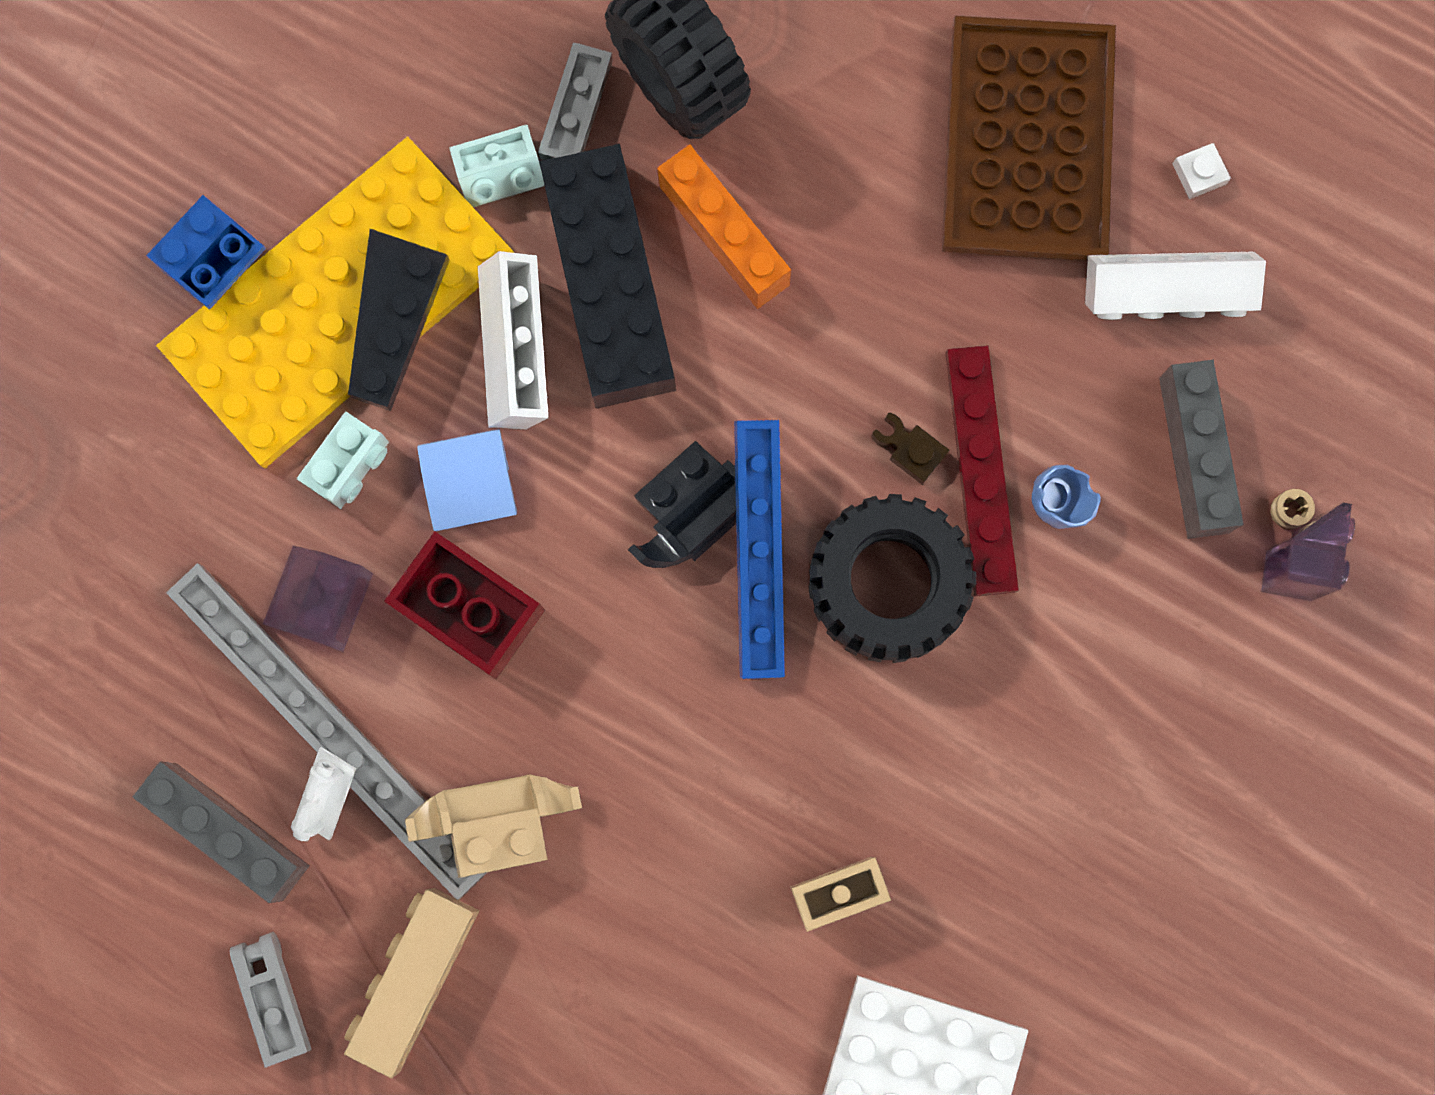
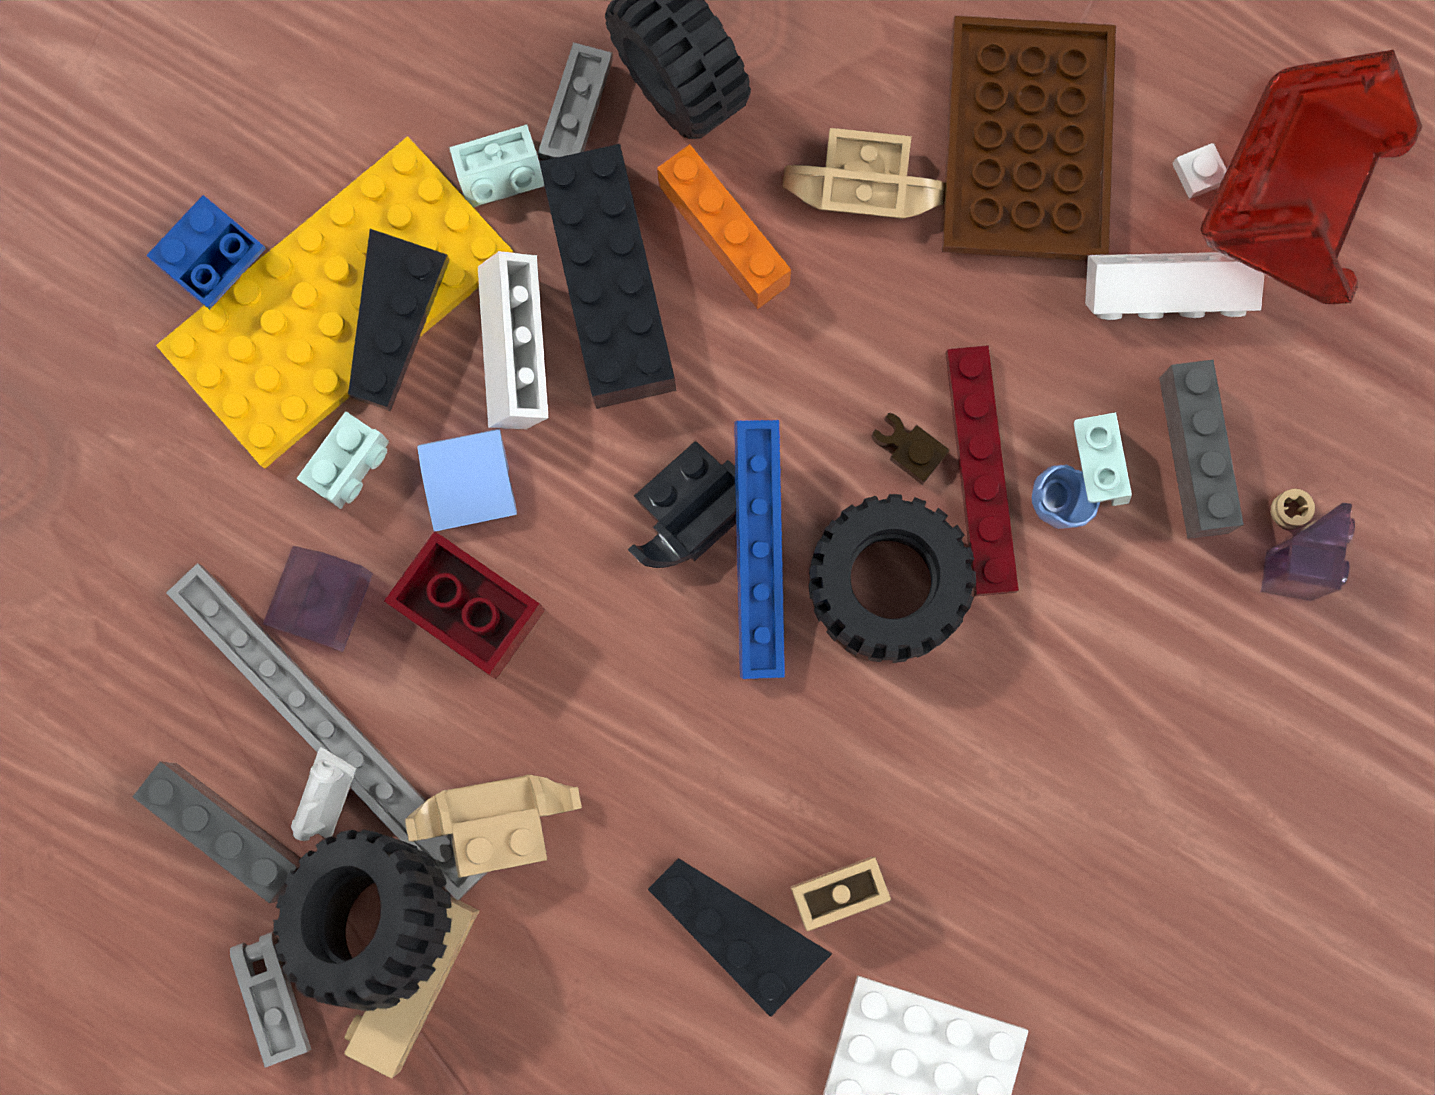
(317, 912): none -> black tyre
(746, 941): none -> black wing
(865, 177): none -> tan plate
(1102, 459): none -> light aqua bracket
(1307, 170): none -> clear red windscreen

